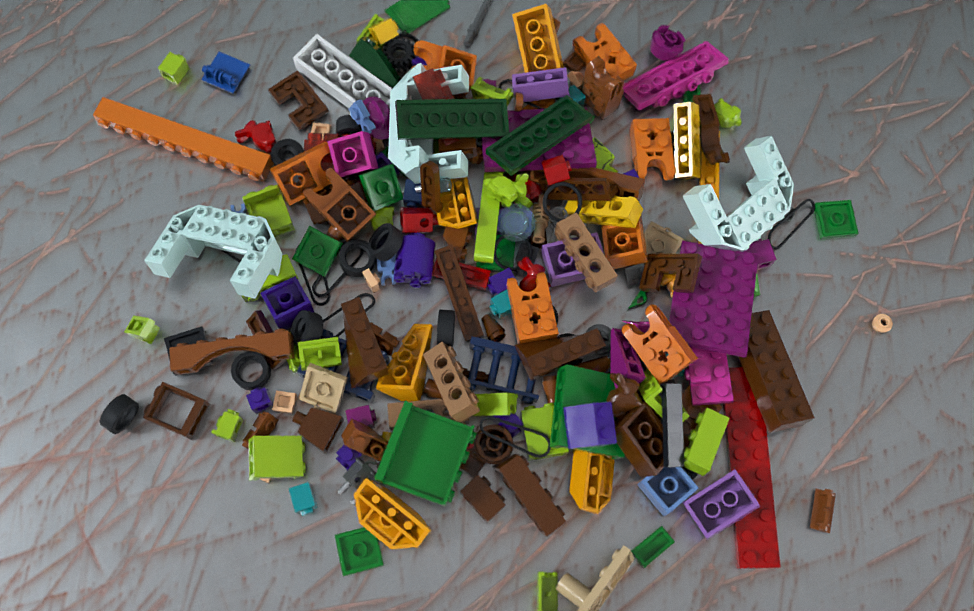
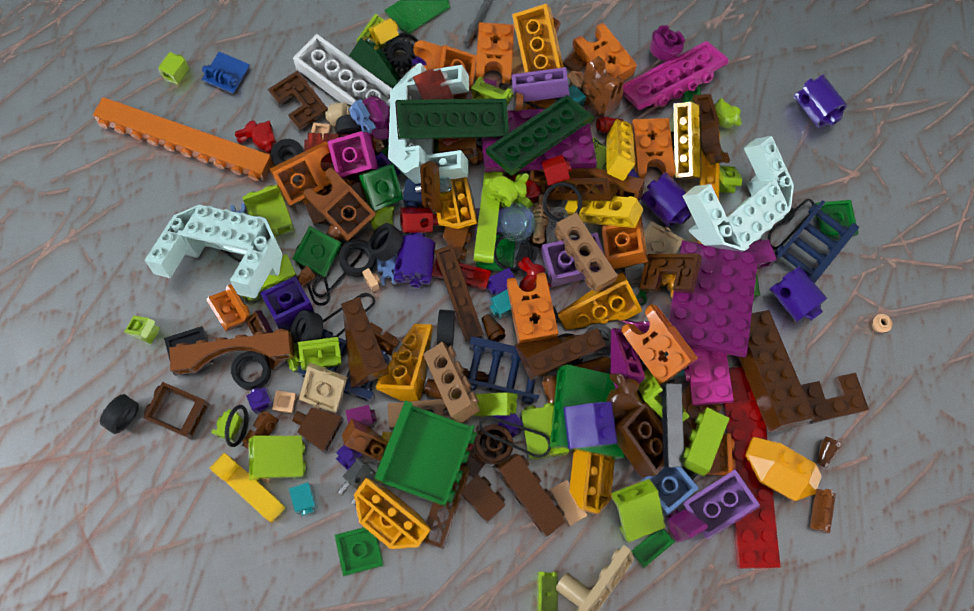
(228, 423): none -> black tyre
(229, 308): none -> orange bracket
(252, 491): none -> yellow beam
(305, 276): none -> dark orange tile
(335, 111): none -> tan head
(437, 514): none -> reddish brown fence
(495, 50): none -> orange brick
(567, 503): none -> light nougat tile
(605, 123): none -> red cone
(606, 305): none -> light orange wedge
(620, 150): none -> yellow brick
(639, 510): none -> lime panel
(667, 200): none -> dark purple cylinder
(684, 525): none -> magenta slope
(723, 461): none -> orange bracket
(729, 179): none -> lime slope
(783, 469): none -> light orange wedge
(799, 295): none -> dark purple cylinder
(821, 102): none -> dark purple cylinder
(827, 451): none -> reddish brown cone
(834, 246): none -> dark blue fence
(850, 402): none -> reddish brown plate

